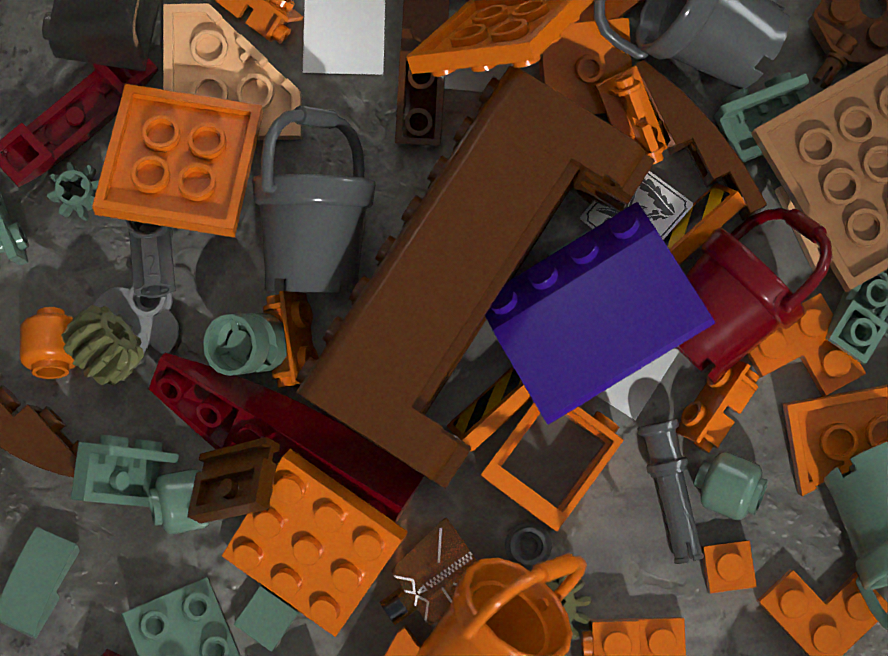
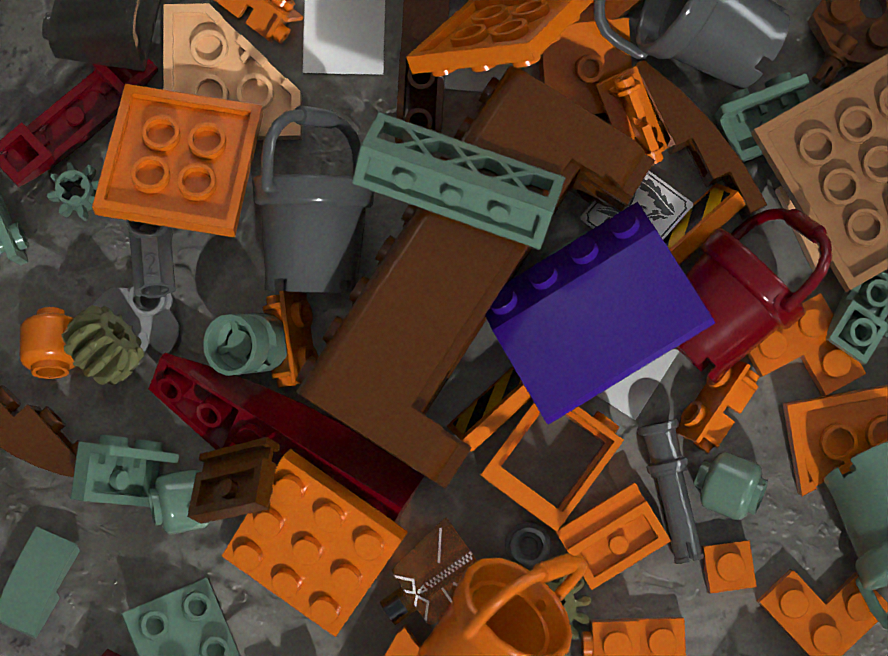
(266, 618): sand green tile -> none
(455, 185): none -> sand green fence
(613, 535): none -> orange plate

